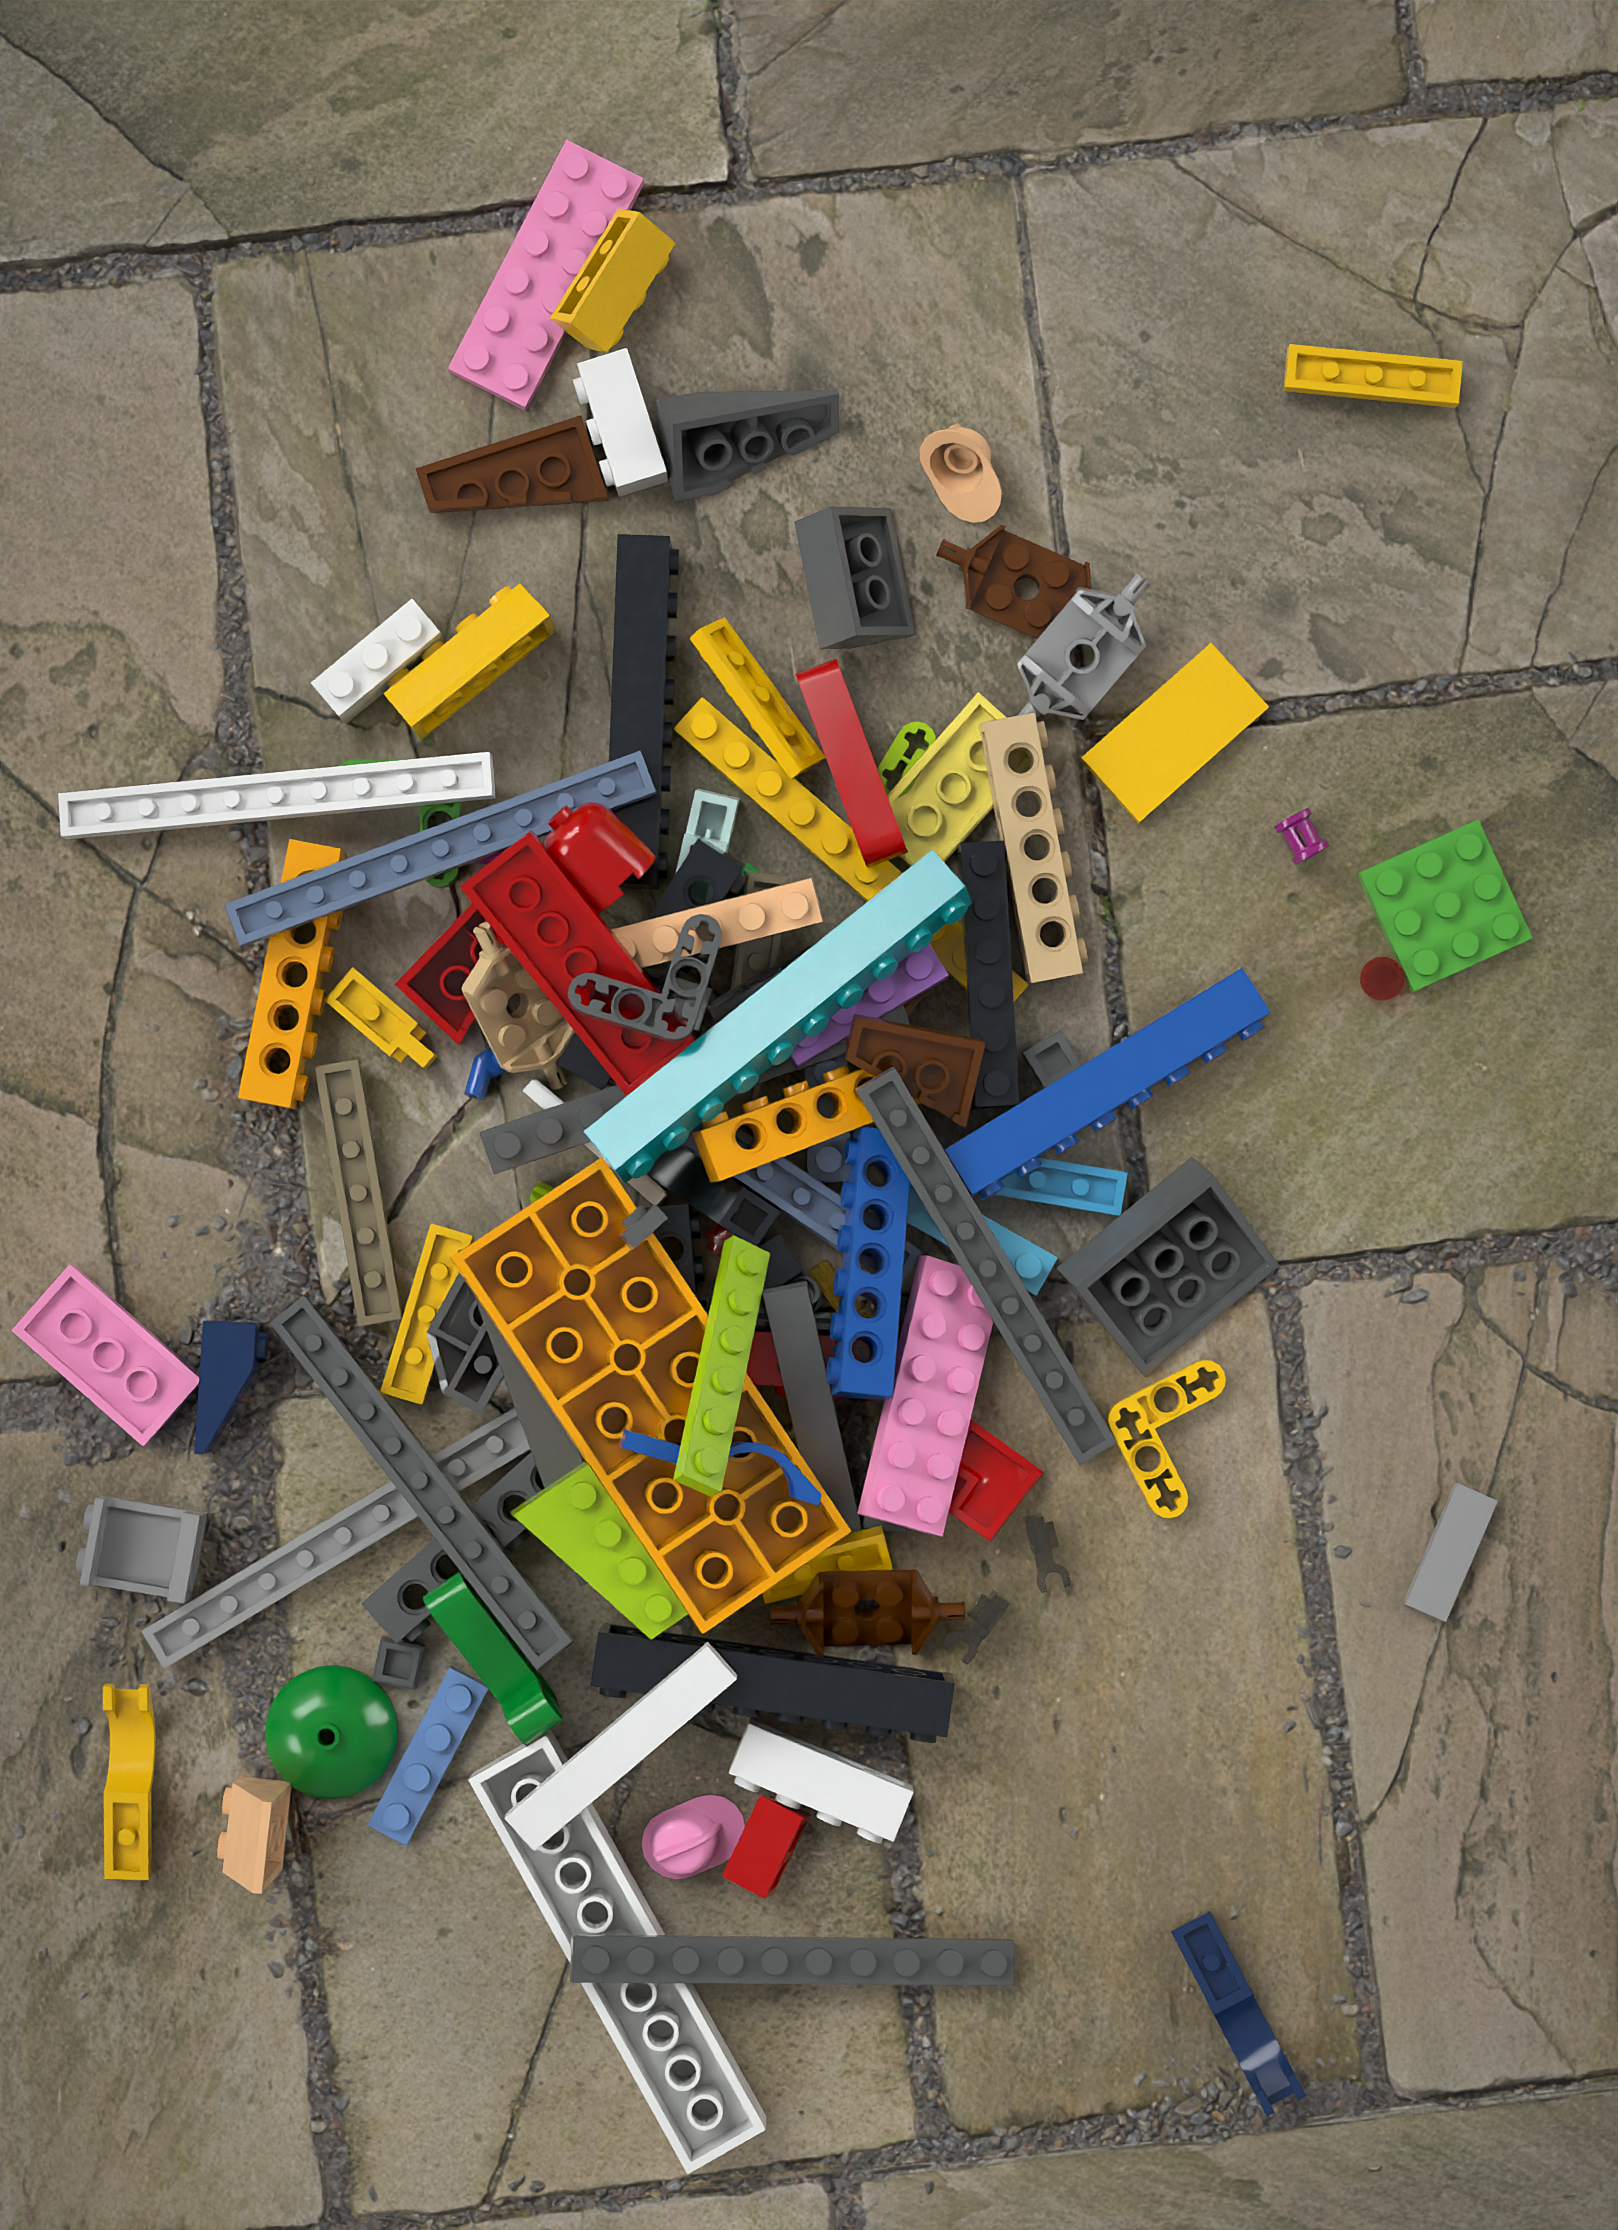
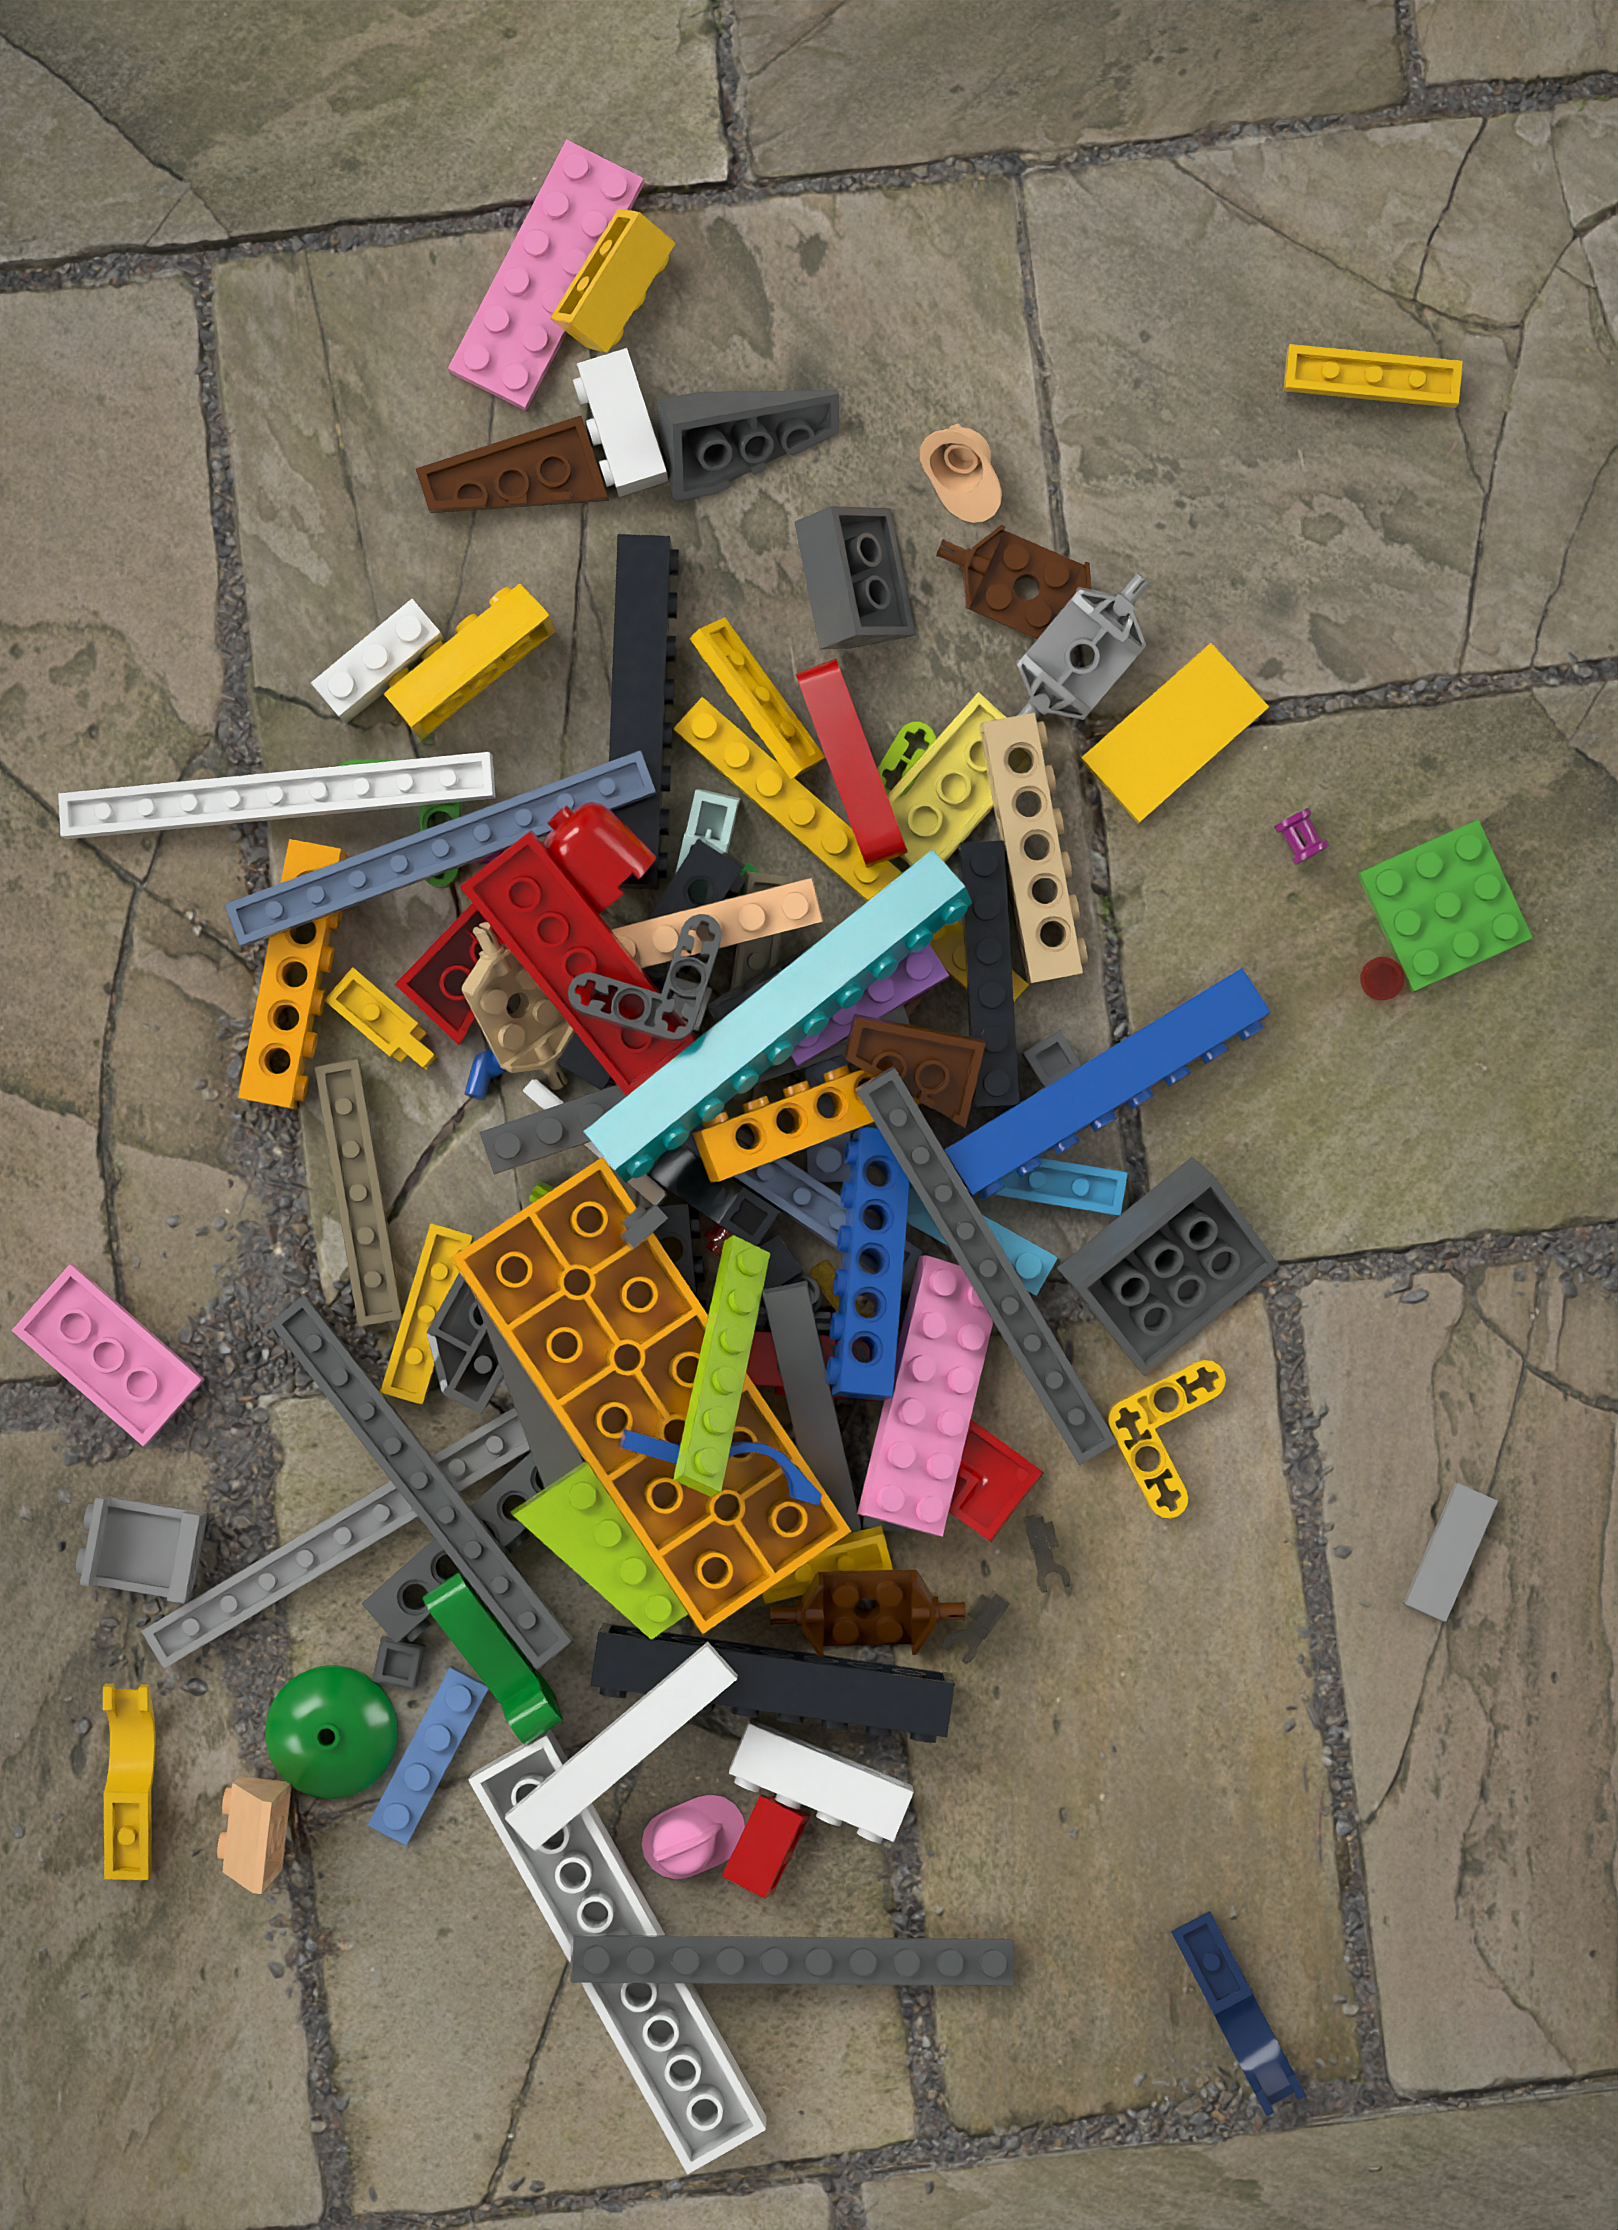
(227, 1366): dark blue slope -> none

